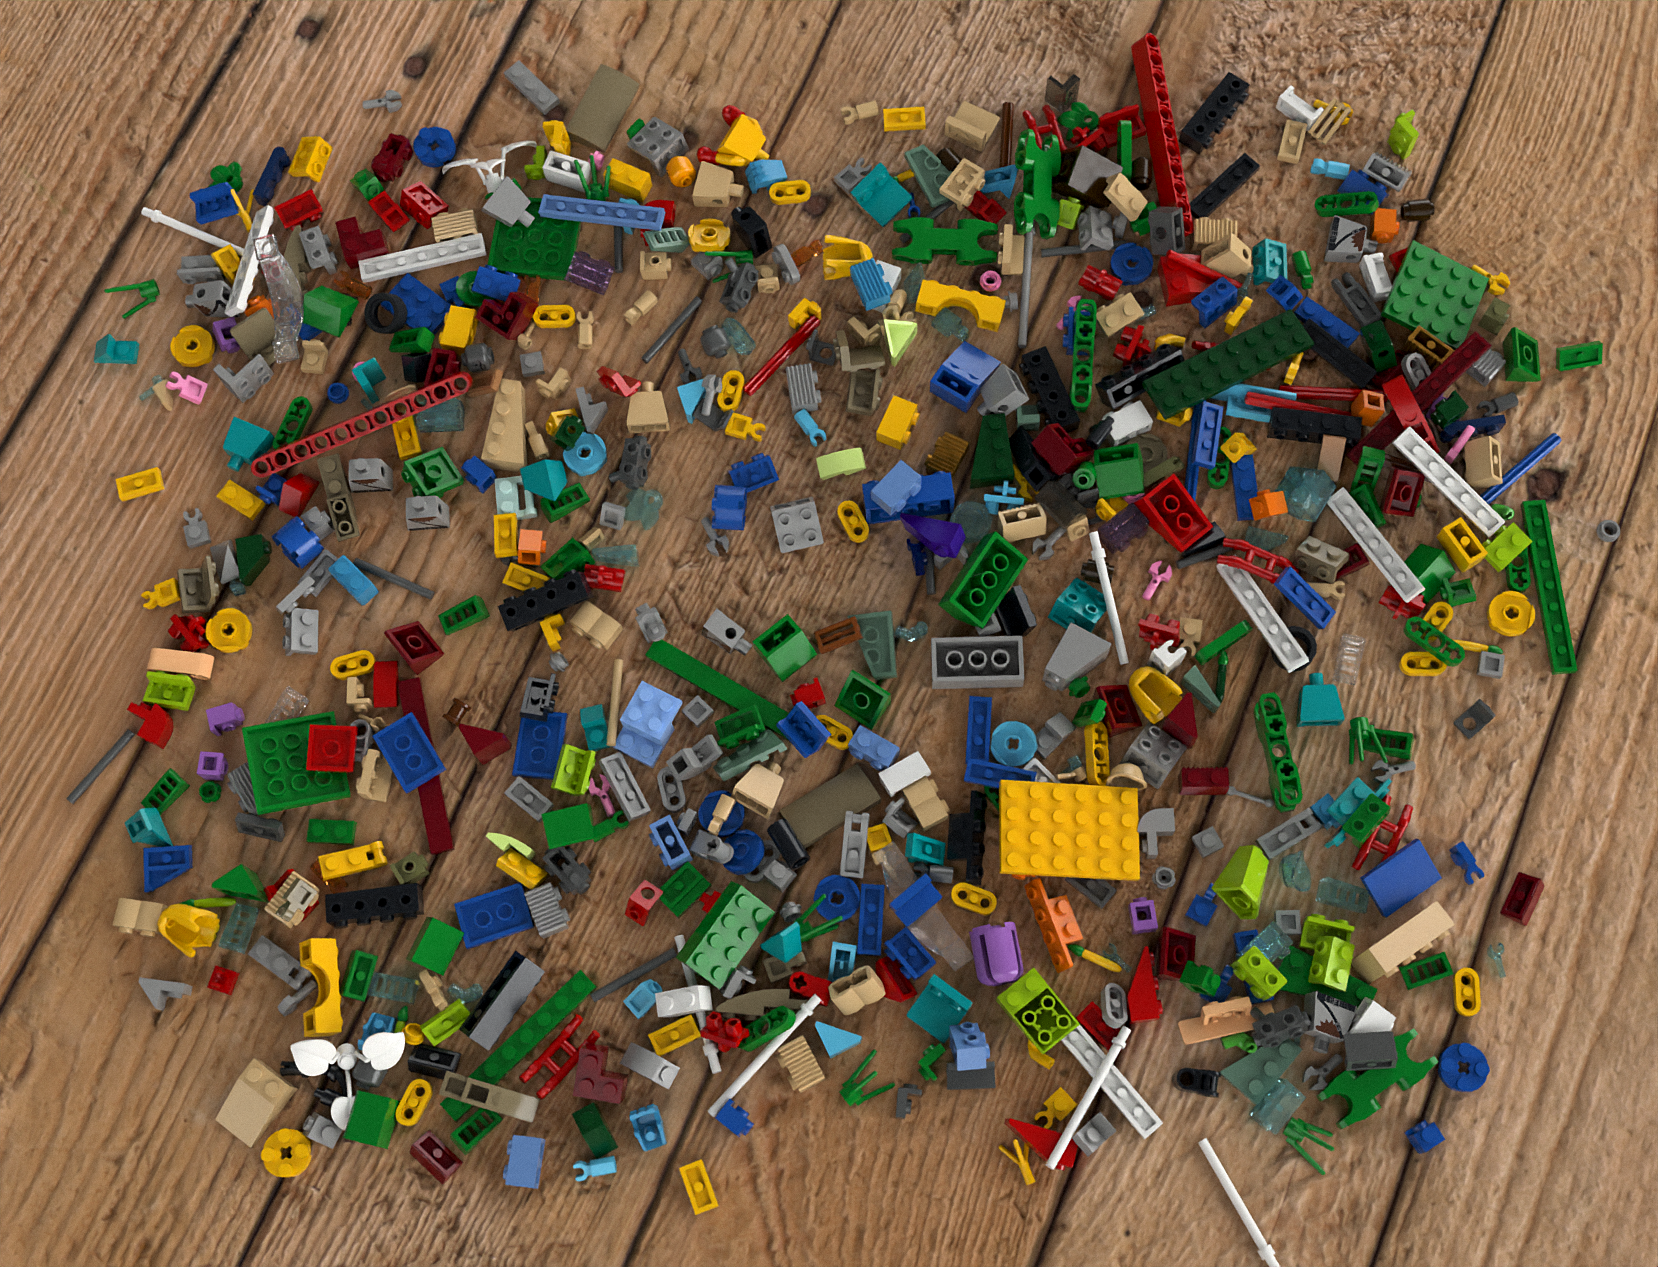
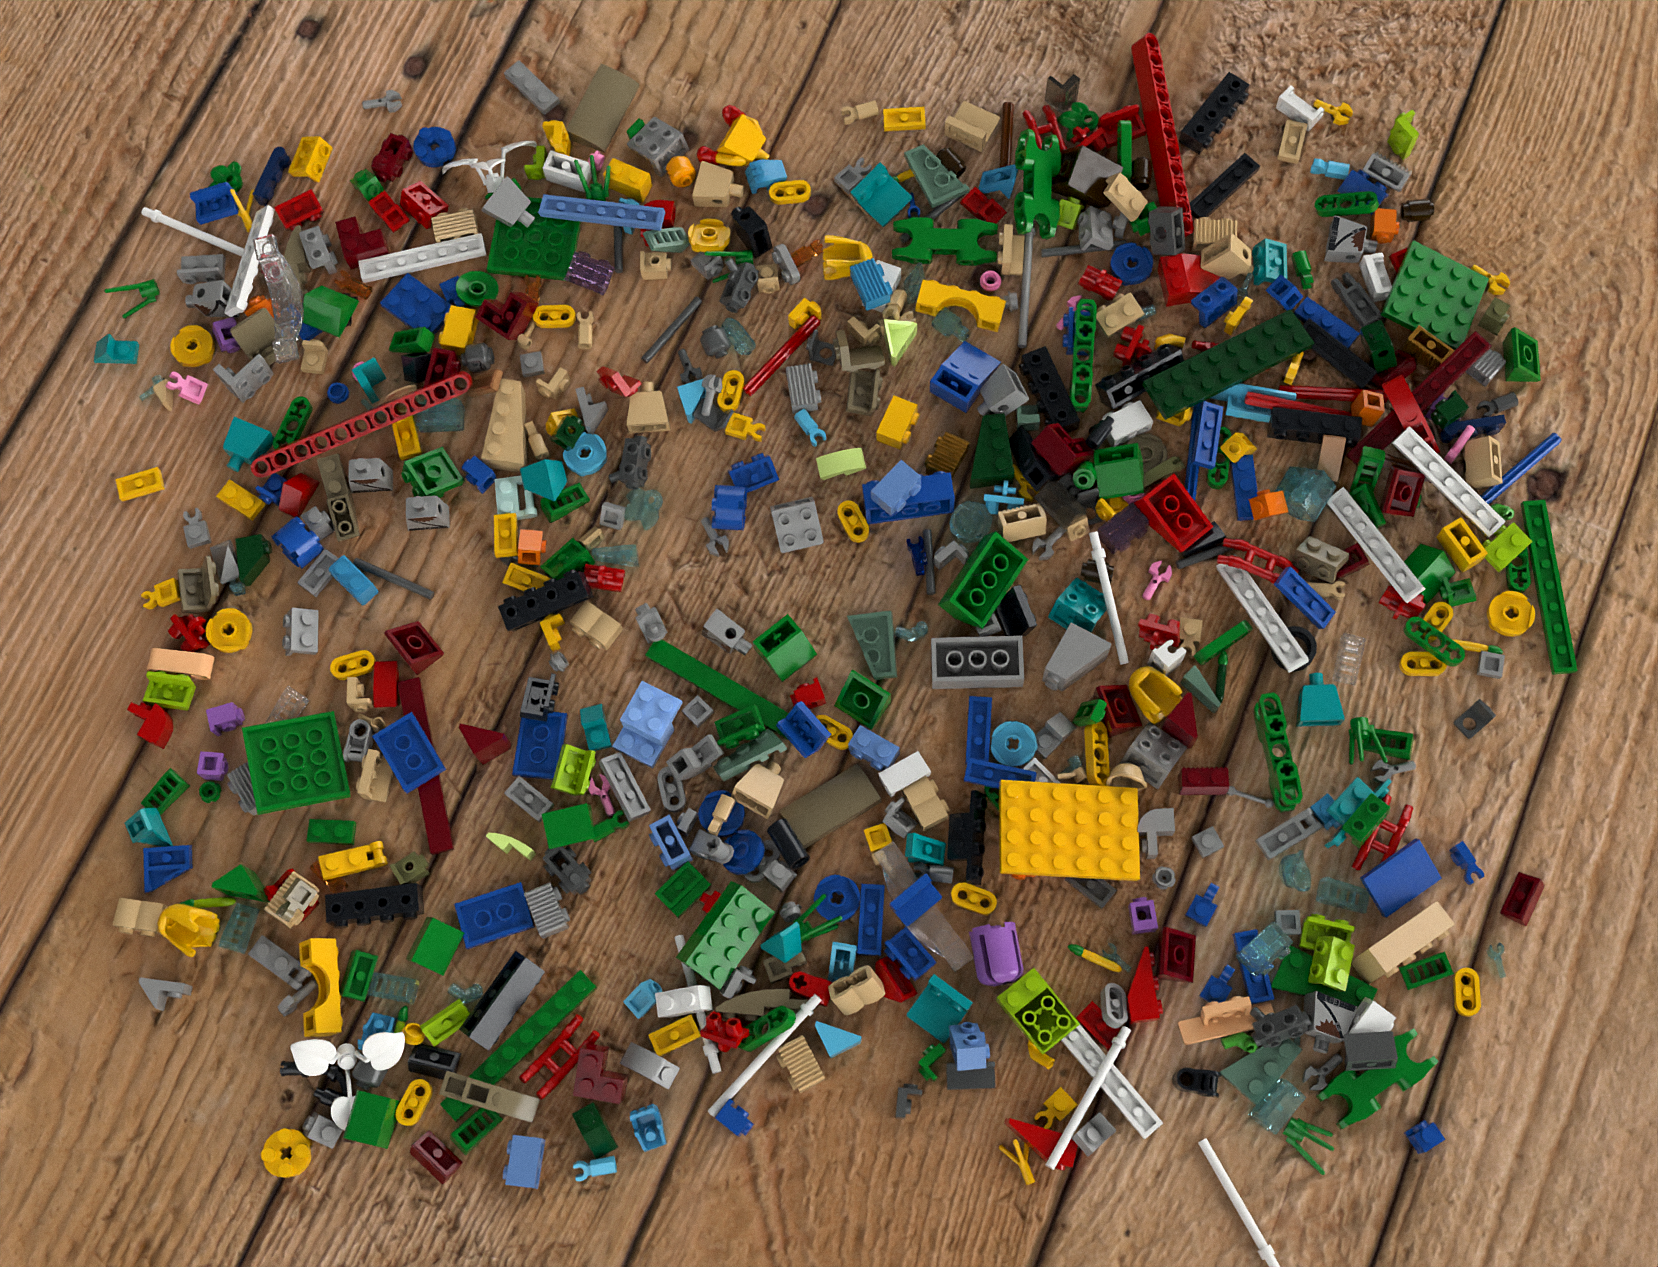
(100, 766): dark grey bar -> none
(223, 980): red tile -> none
(227, 261): yellow slope -> none
(255, 1102): tan slope -> none
(260, 827): dark grey plate -> none
(289, 601): light grey wing -> none
(331, 748): red plate -> none
(371, 313): black tyre -> none
(433, 985): tan plate -> none
(456, 712): reddish brown bush -> none
(482, 613): green slope -> none
(495, 284): blue bracket -> none
(521, 869): yellow plate -> none
(614, 703): tan bar -> none
(634, 974): dark grey bar -> none
(639, 907): red bracket -> none
(641, 307): tan bar -> none
(698, 1187): yellow plate -> none
(842, 642): dark orange tile -> none
(852, 1091): green plant -> none
(854, 845): light grey plate -> none
(937, 535): dark purple slope -> none
(963, 183): tan bracket -> none
(1055, 922): orange bracket -> none
(1079, 687): green plate -> none
(1199, 267): red bar -> none
(1200, 979): green brick -> none
(1243, 881): lime slope -> none
(1258, 973): lime bracket -> none
(1264, 539): clear light blue tile -> none
(1340, 106): tan tile -> none
(1419, 369): light grey plate -> none
(1477, 1067): blue plate -> none
(1579, 355): green plate -> none
(1612, 526): light grey plate -> none

